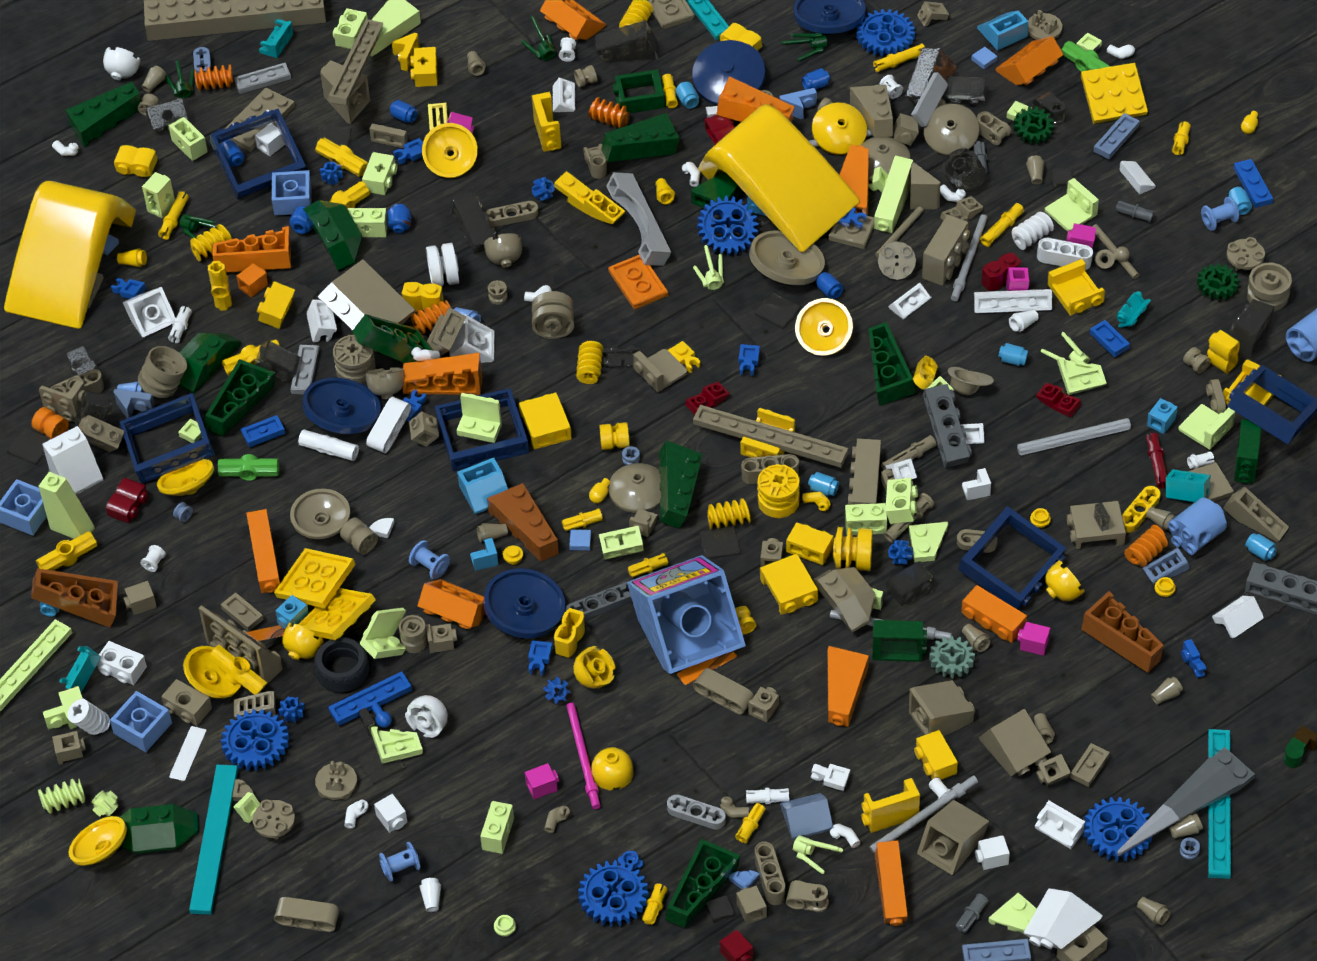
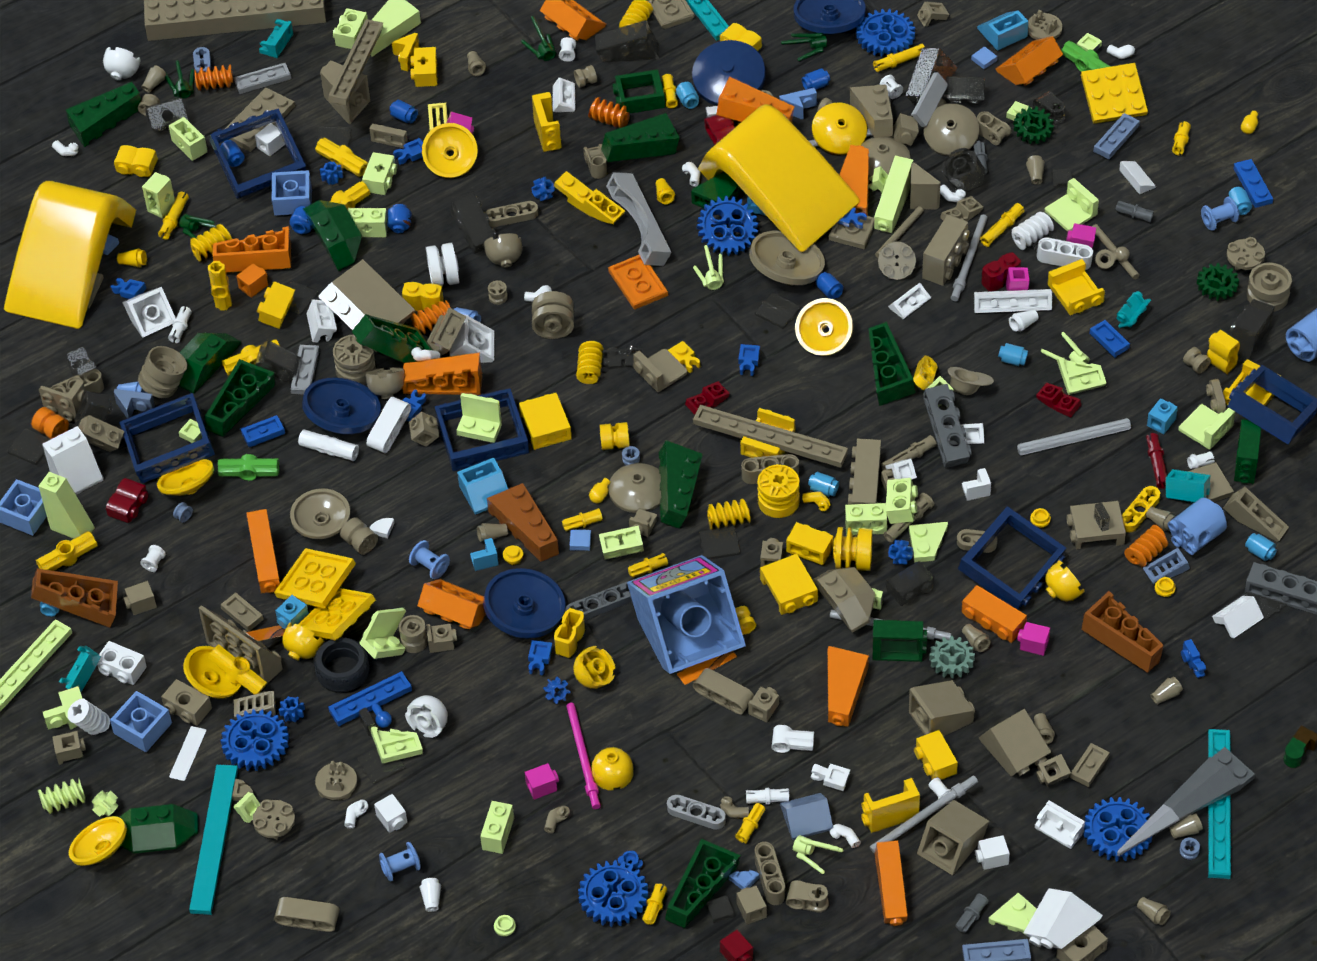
(785, 739): none -> white piece

